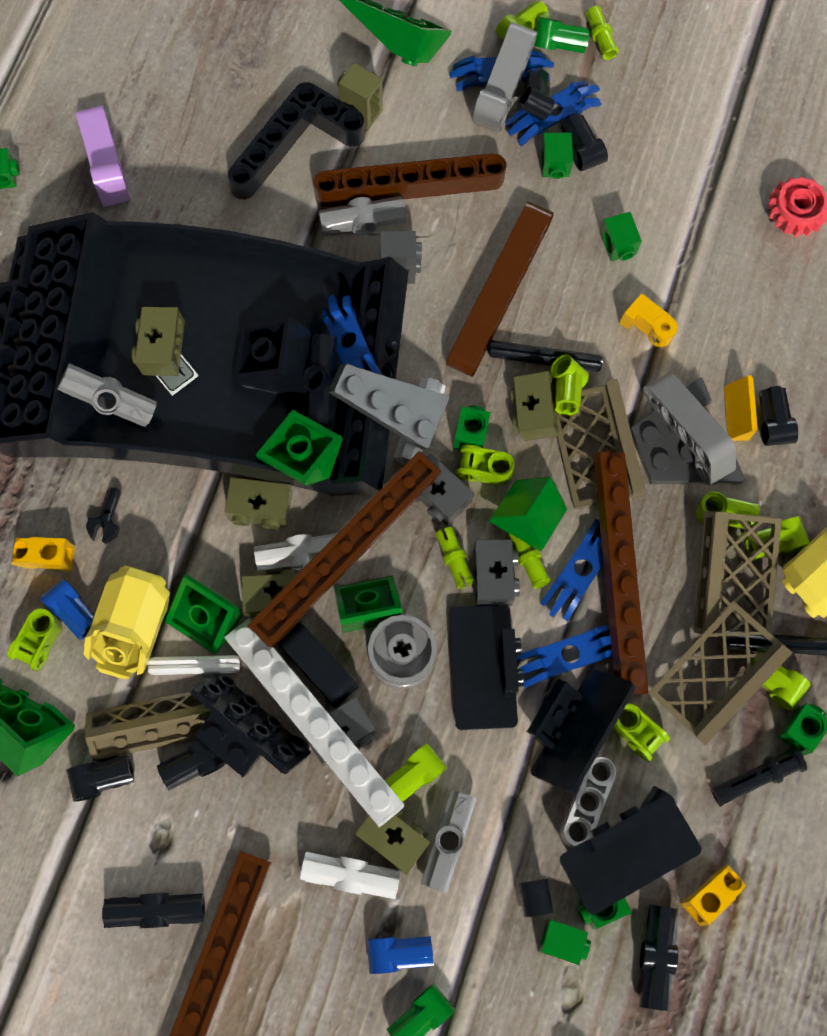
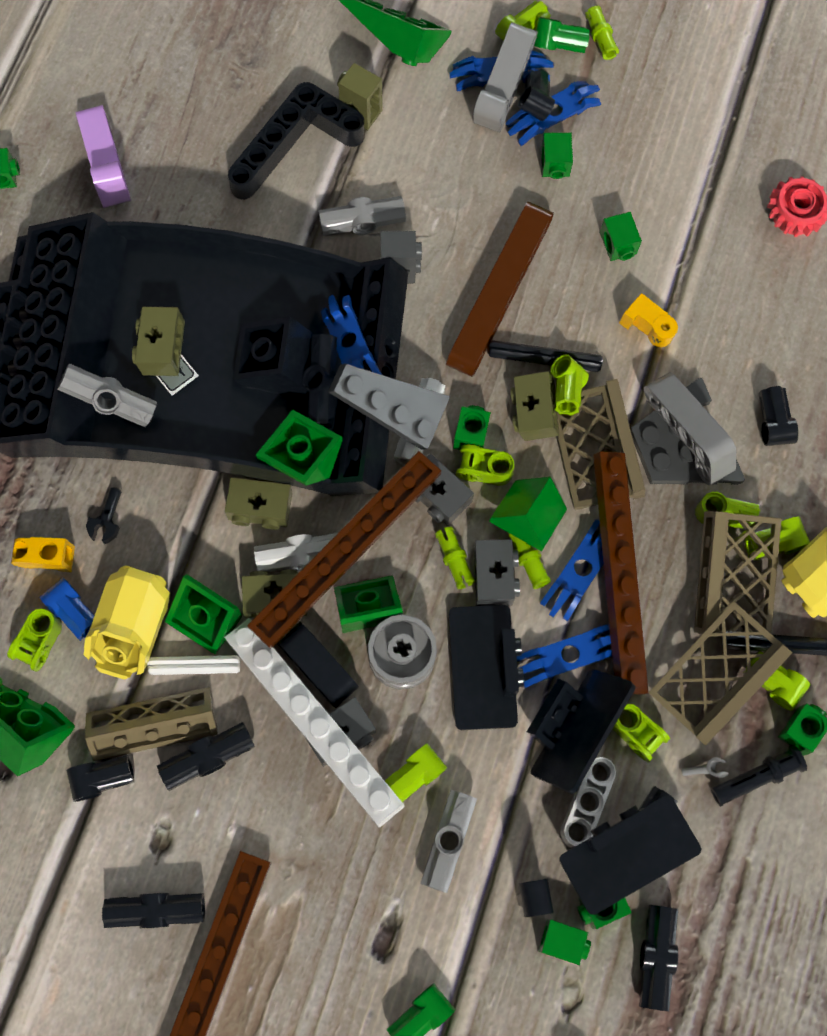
(243, 730): black bracket -> none
(350, 875): white piece -> none
(392, 954): blue piece -> none
(400, 855): olive brick -> none
(420, 171): reddish brown beam -> none
(586, 148): black piece -> none
(709, 768): none -> light grey hand
(714, 896): yellow leg -> none
(740, 409): yellow slope -> none

